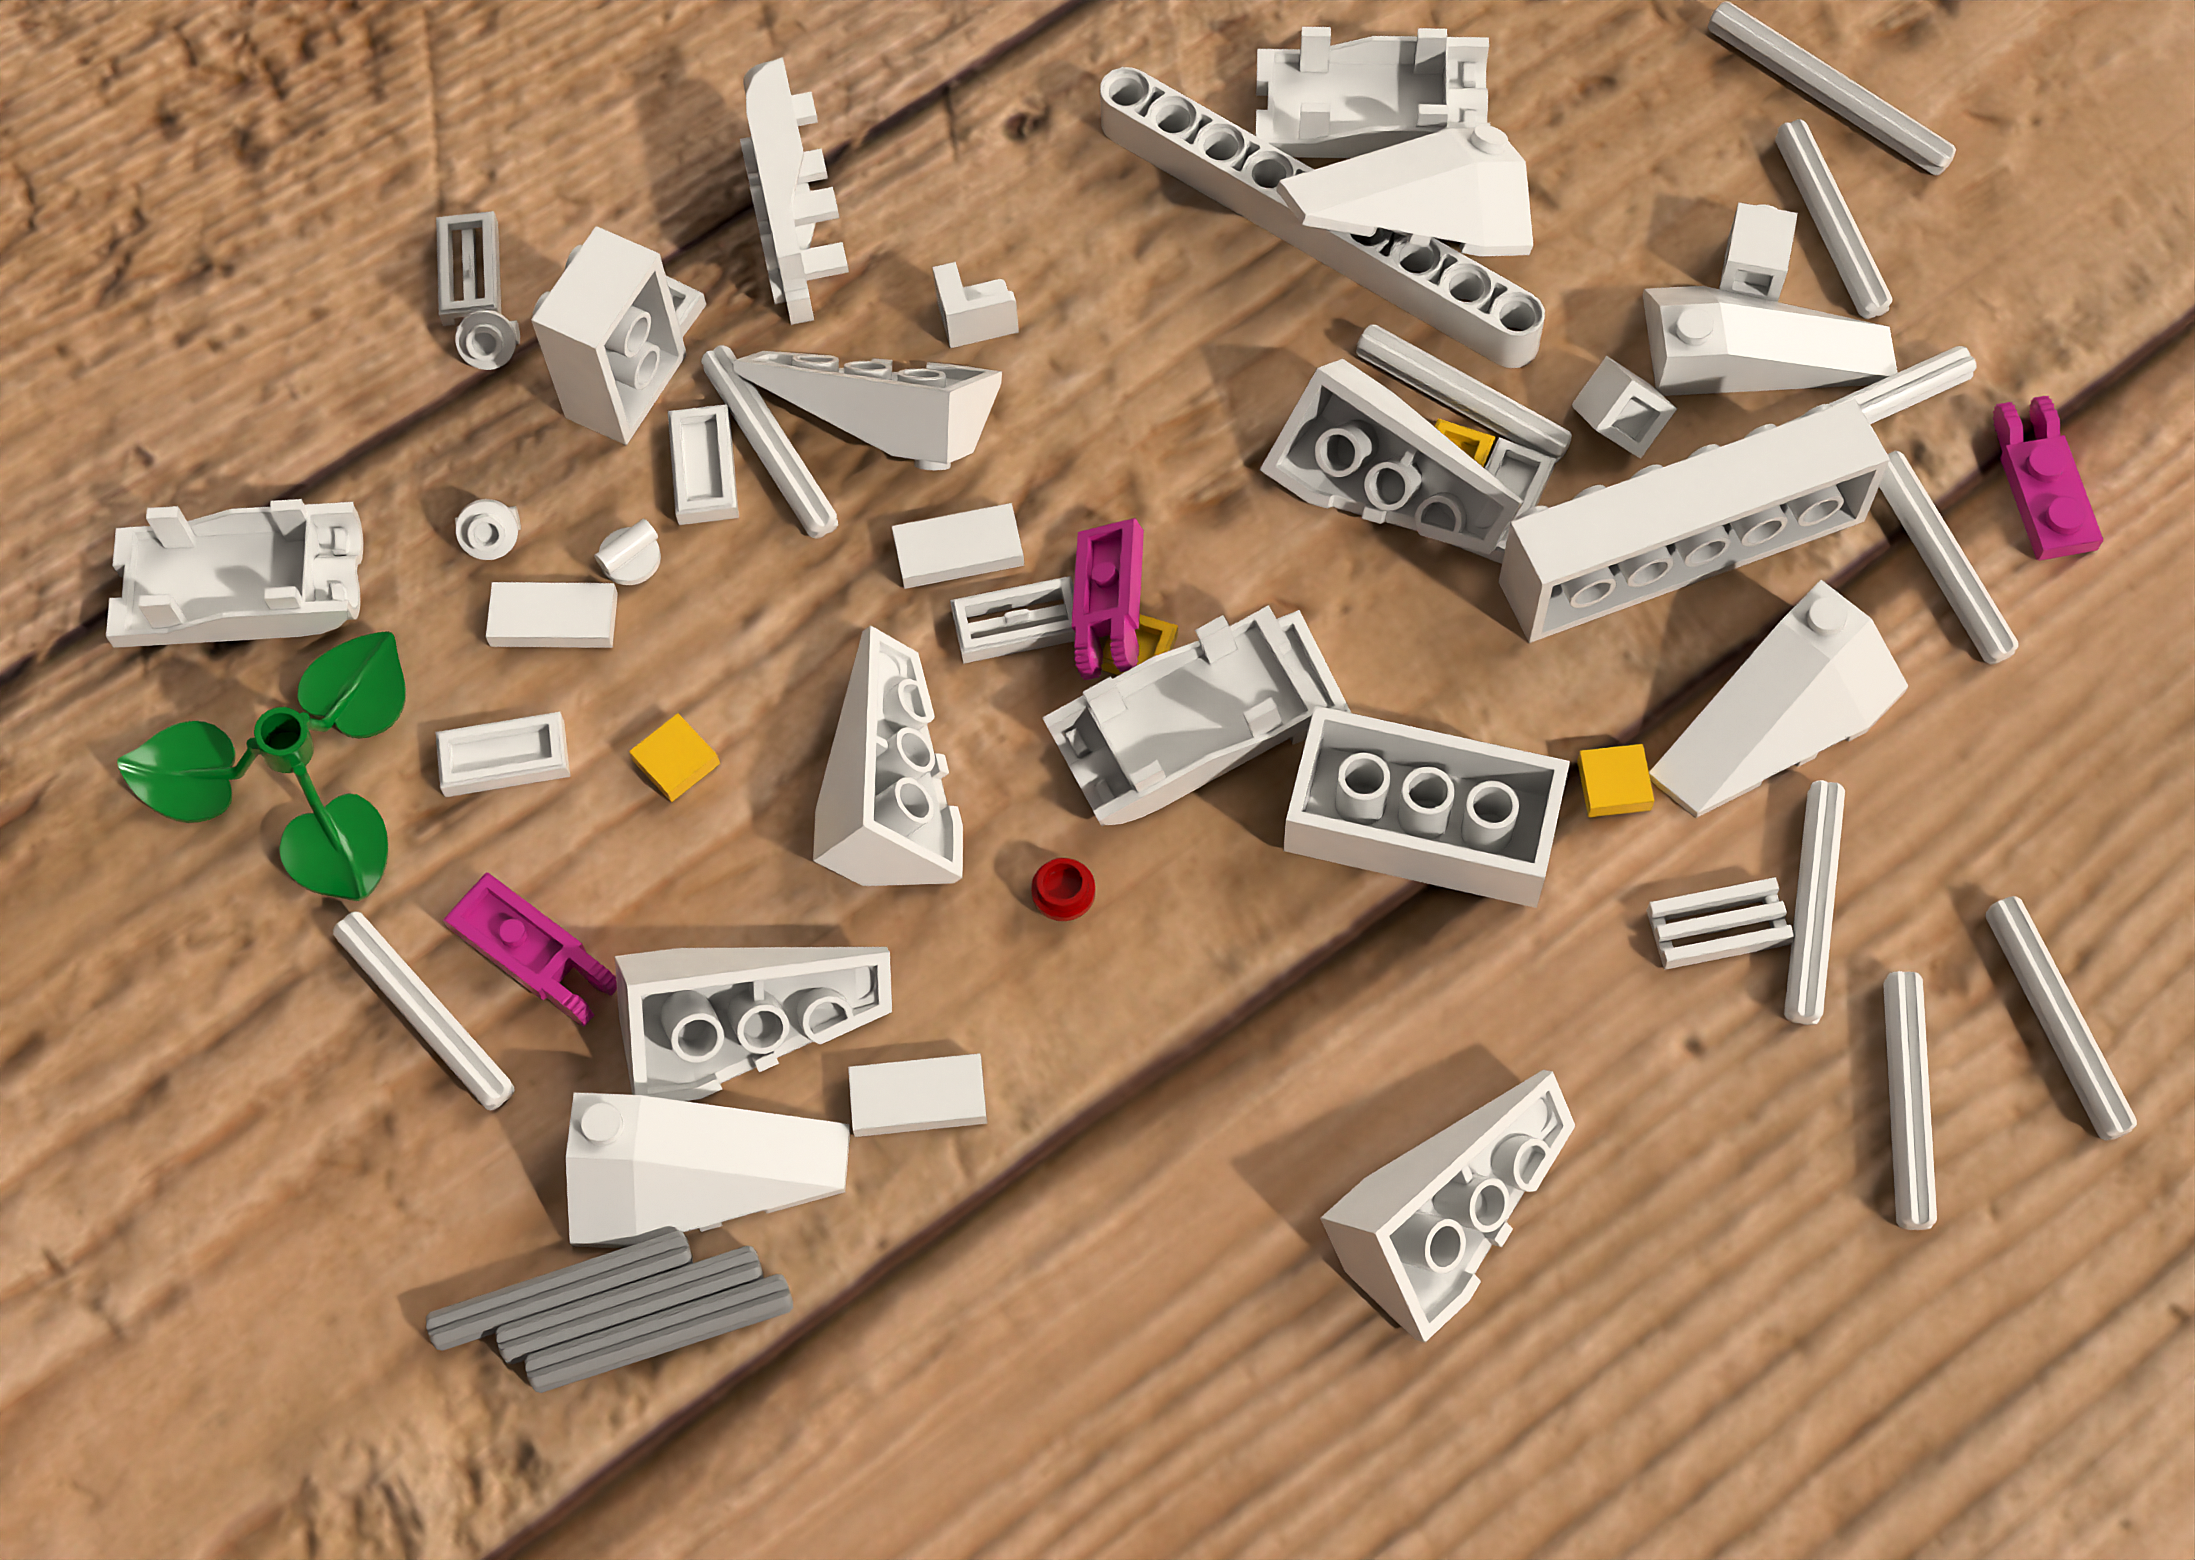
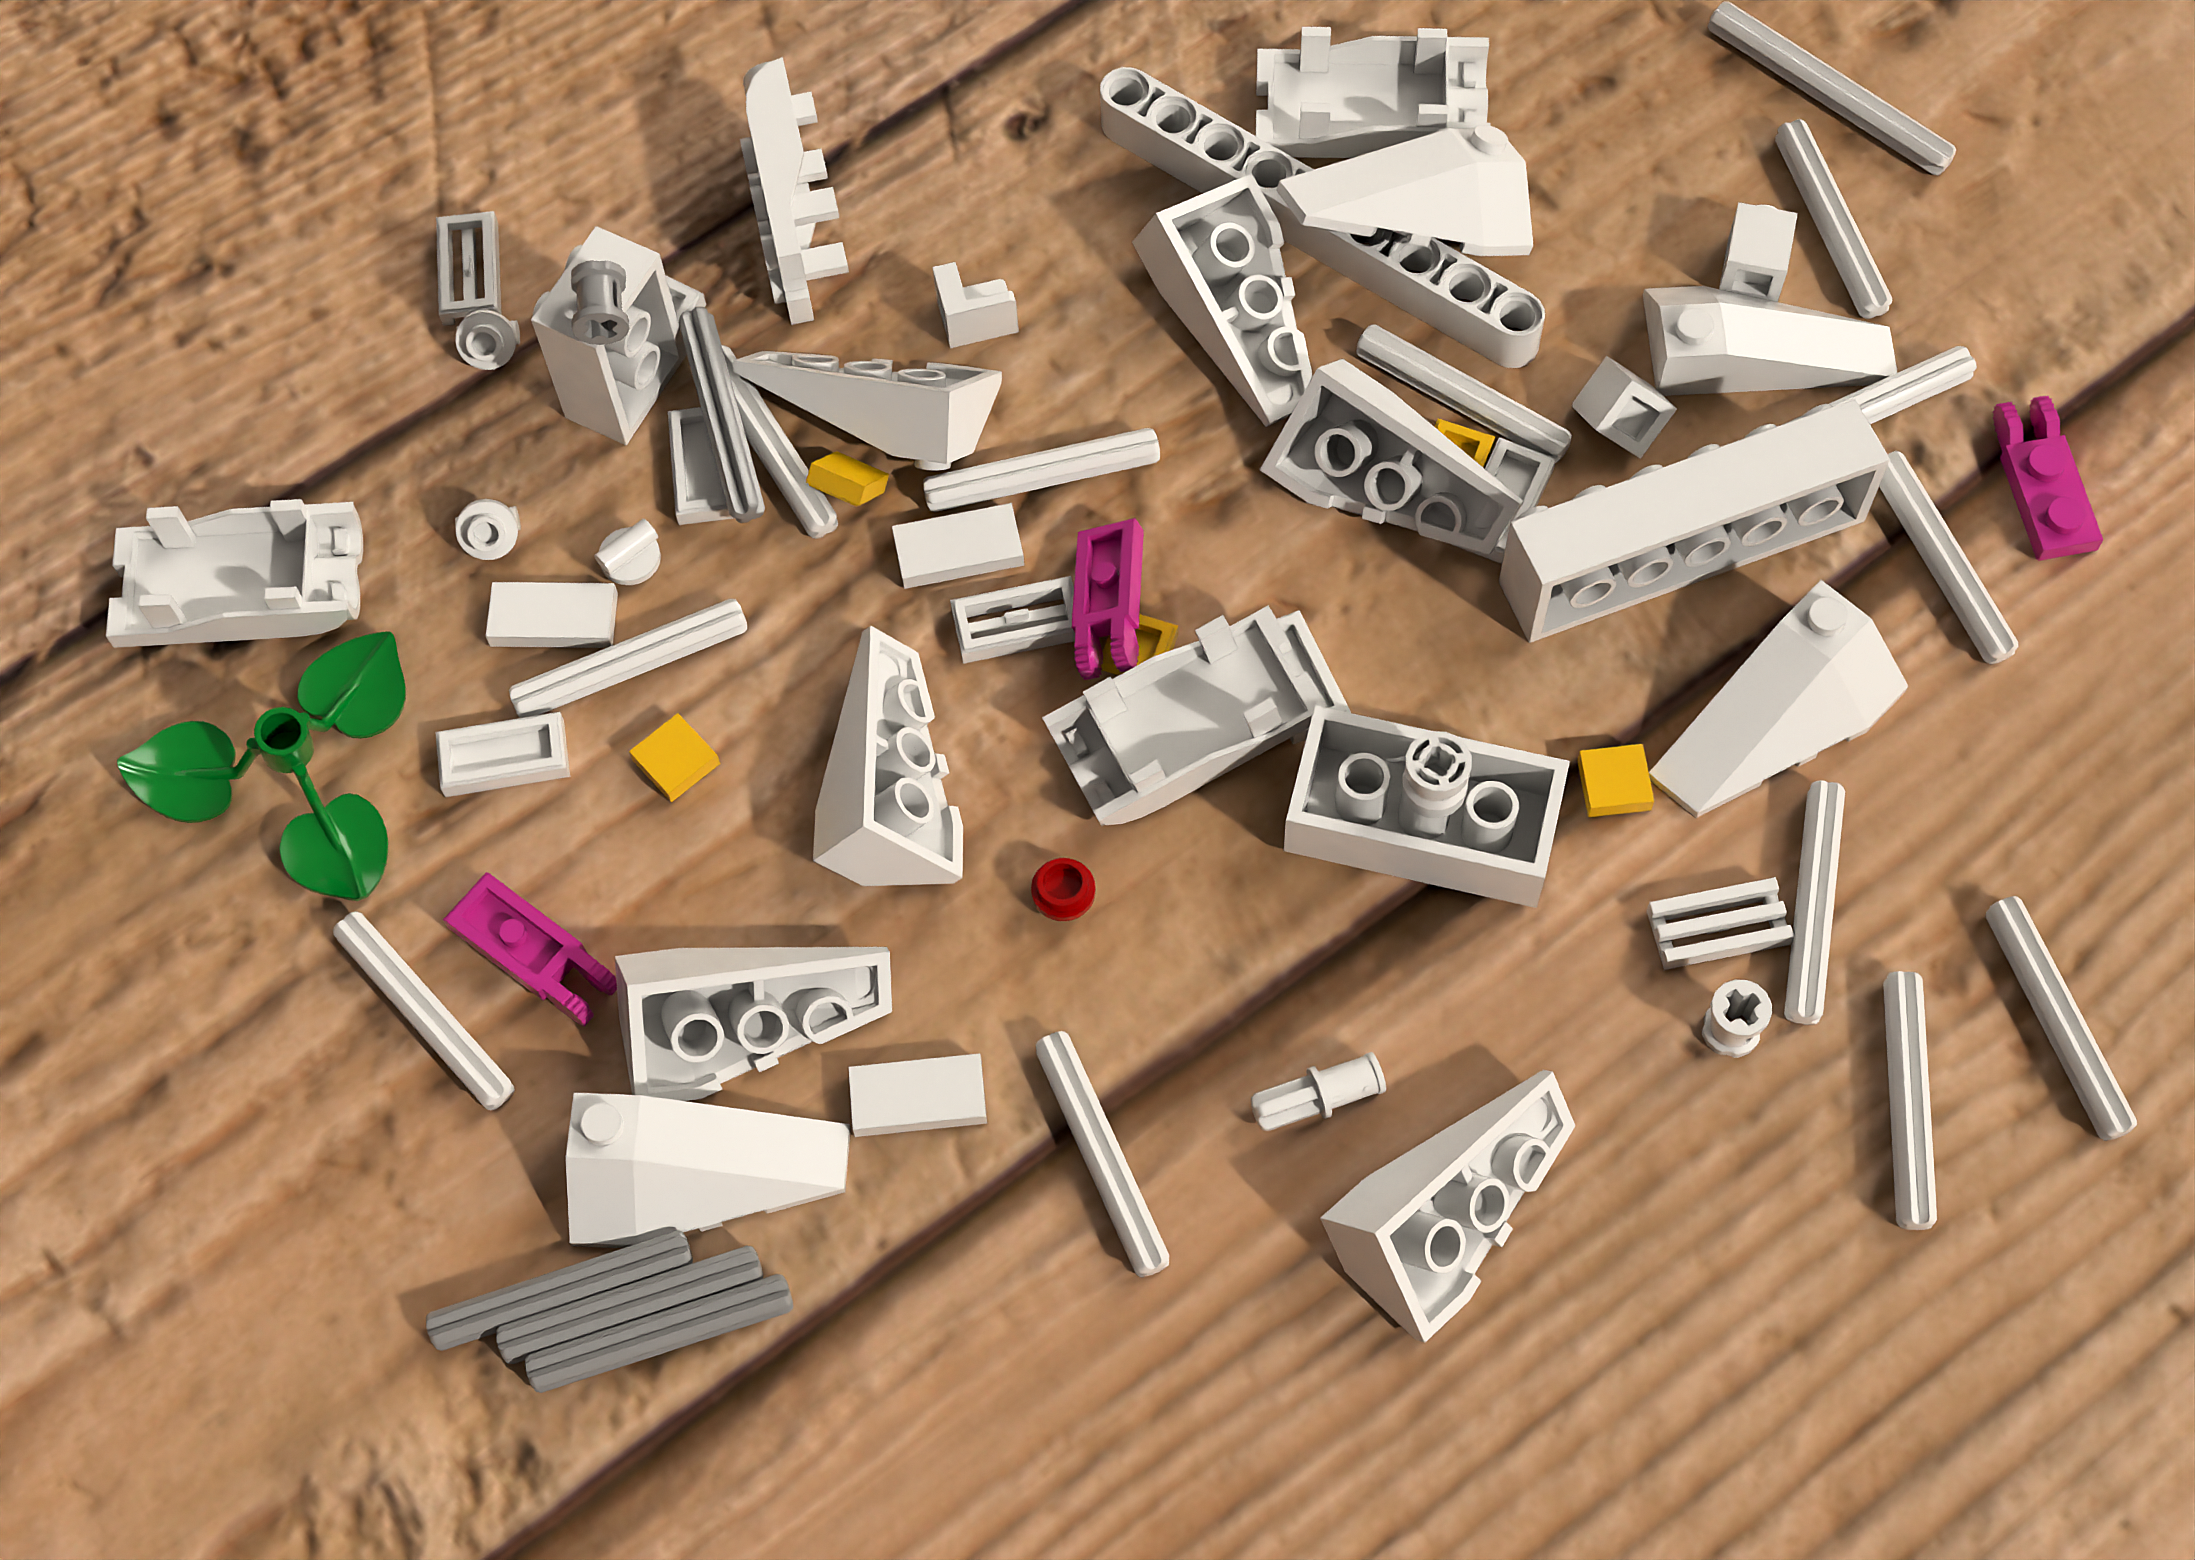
(599, 302): none -> light grey bush
(628, 659): none -> white axle
(721, 415): none -> light grey axle
(847, 478): none -> yellow tile
(1041, 469): none -> white axle
(1102, 1154): none -> white axle
(1228, 284): none -> white wedge
(1318, 1092): none -> white axle
(1433, 789): none -> white wheel
(1736, 1000): none -> white bush

